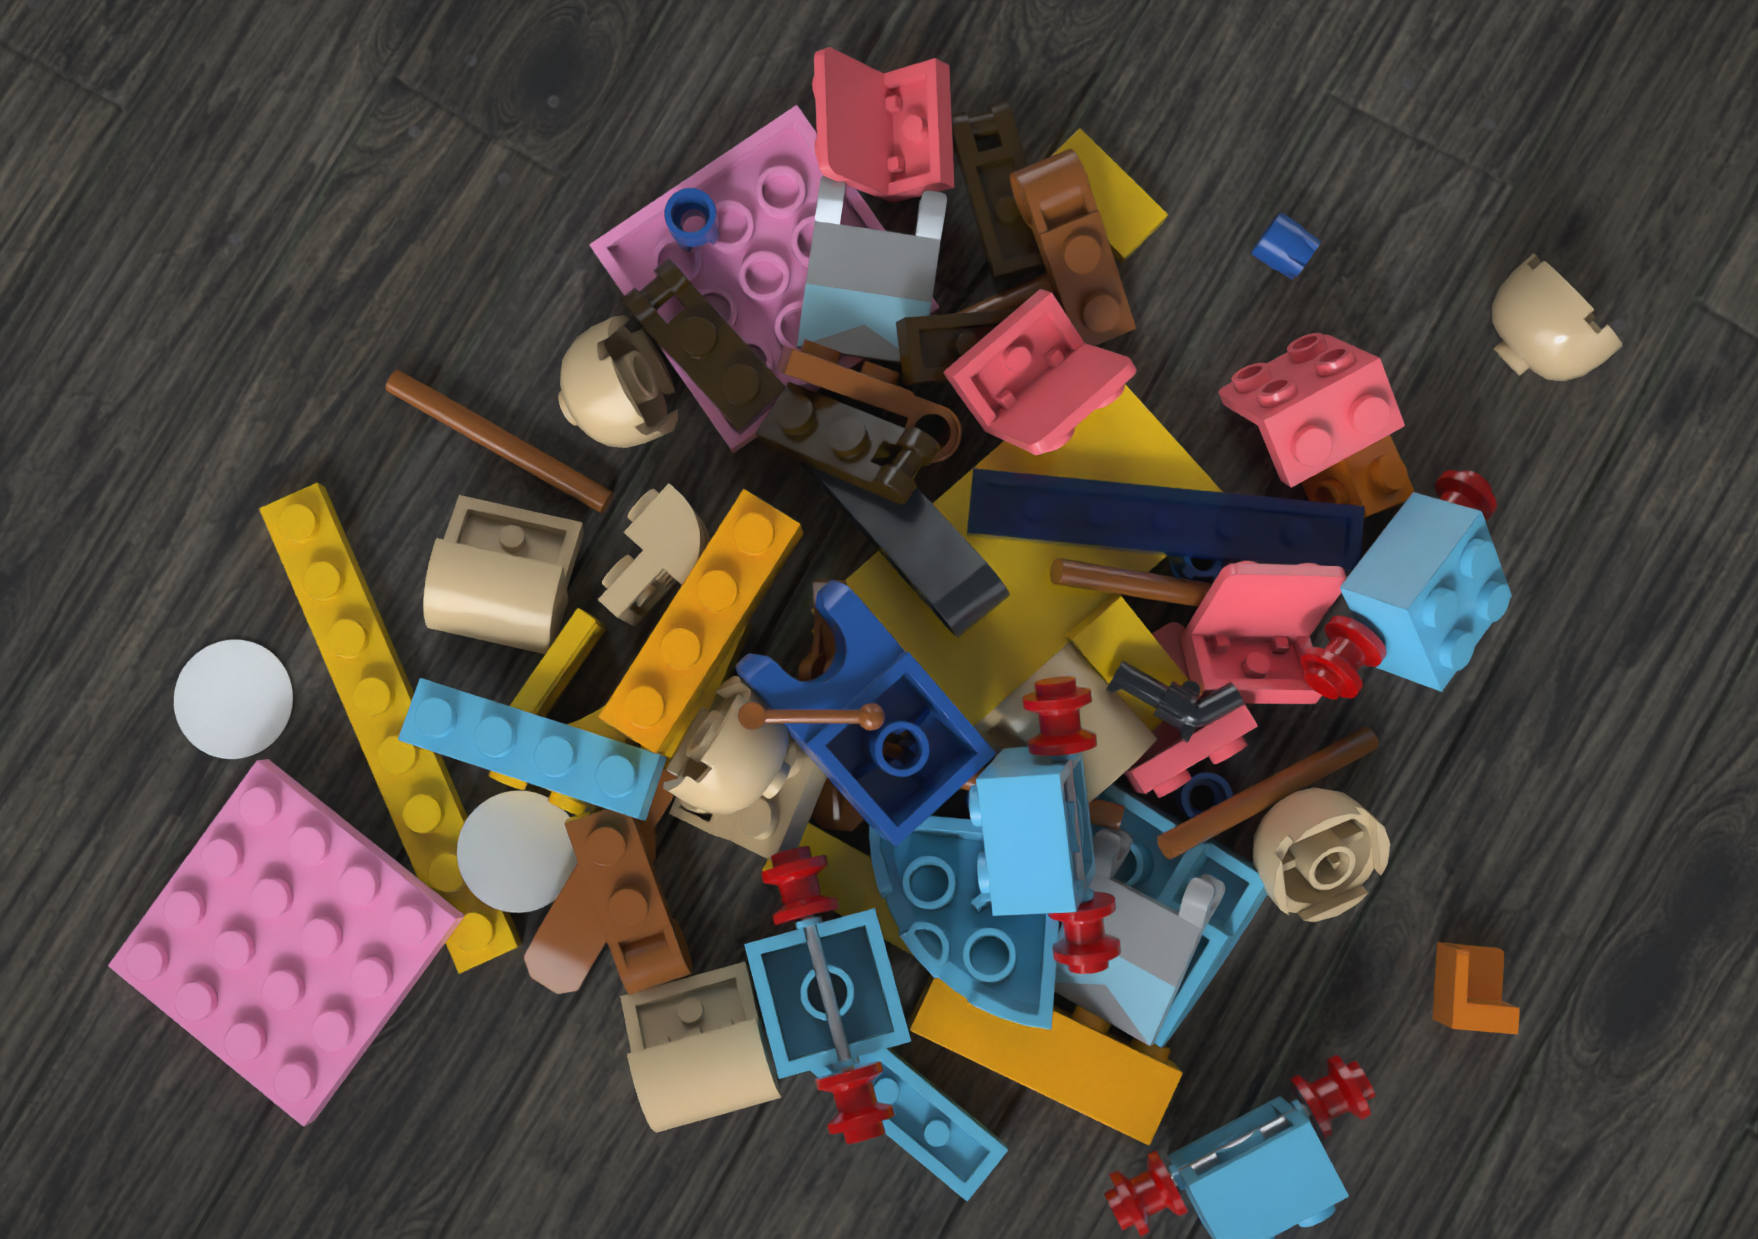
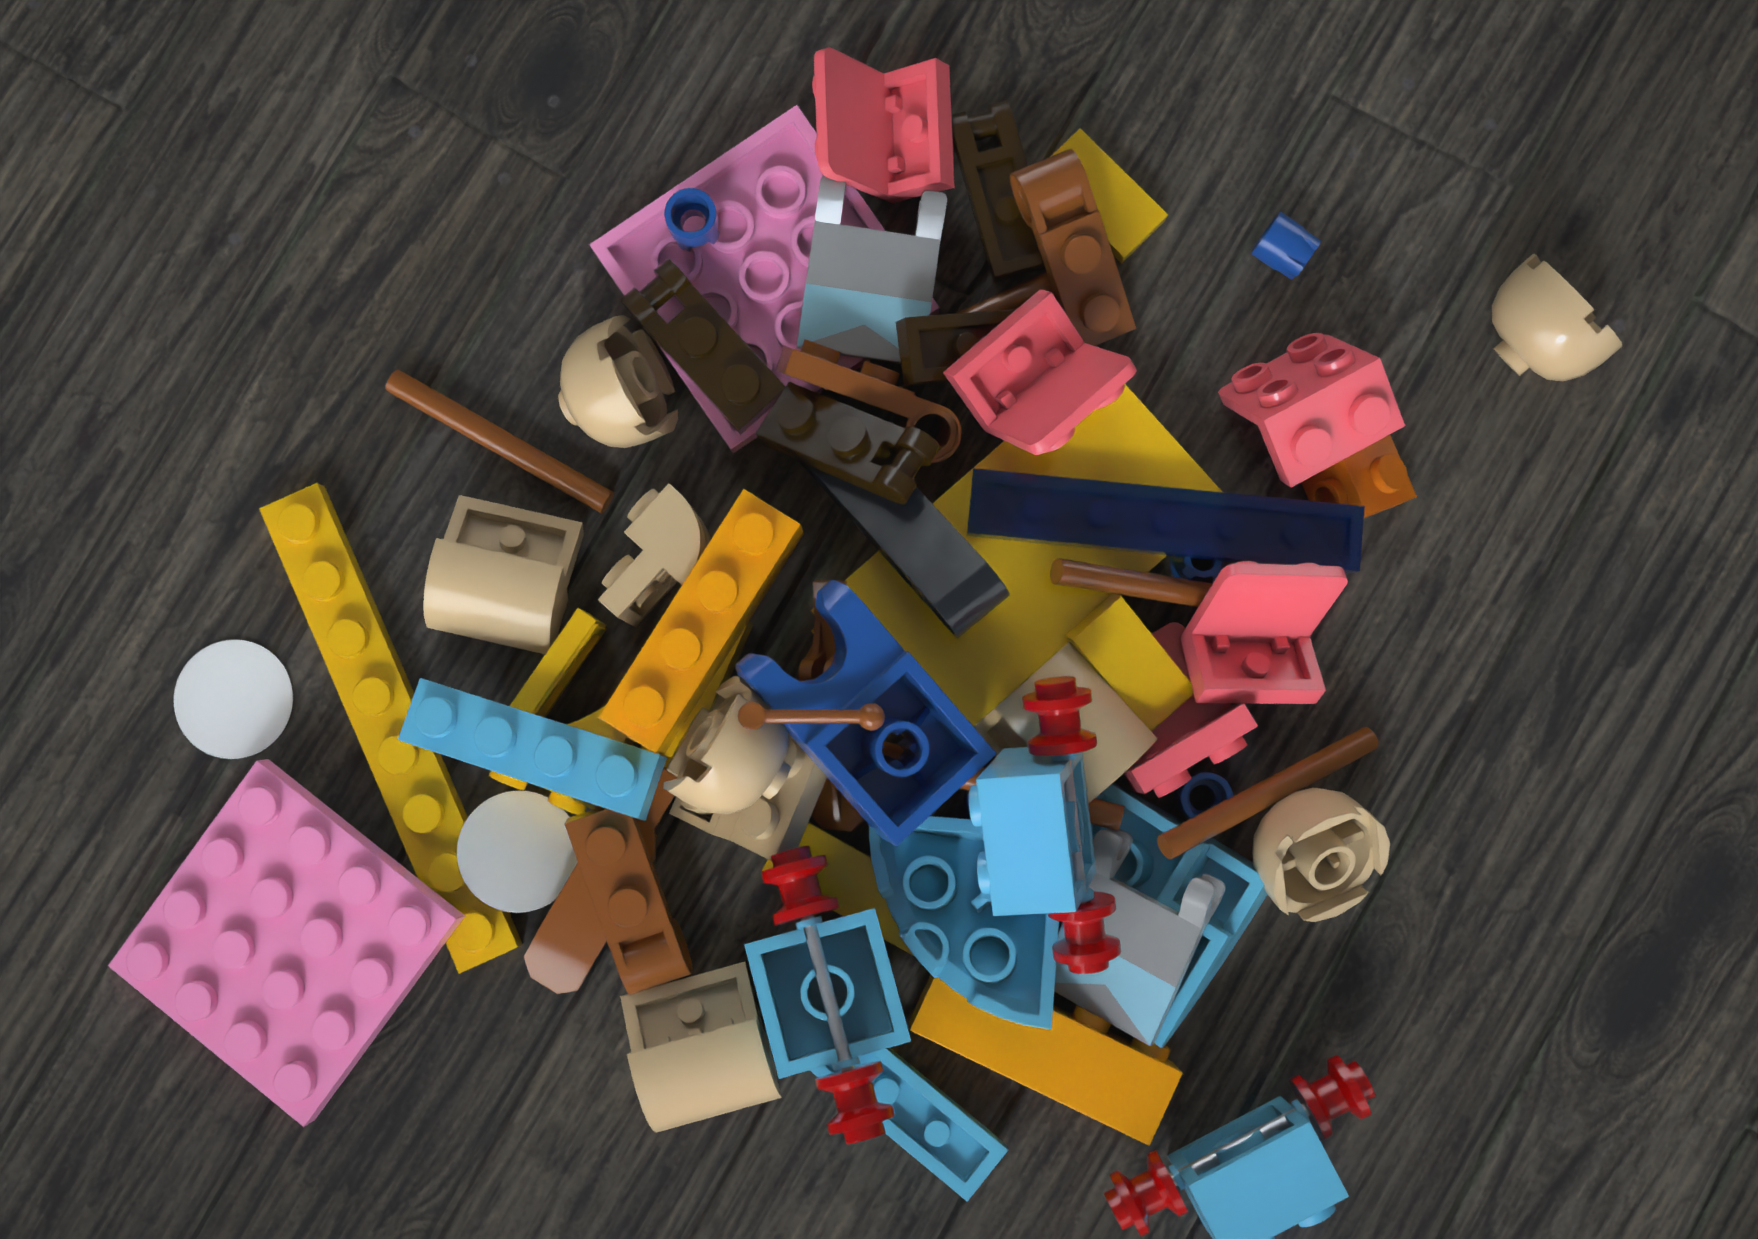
(1175, 702): black piece -> none
(1417, 593): medium azure brick -> none
(1470, 989): orange panel -> none

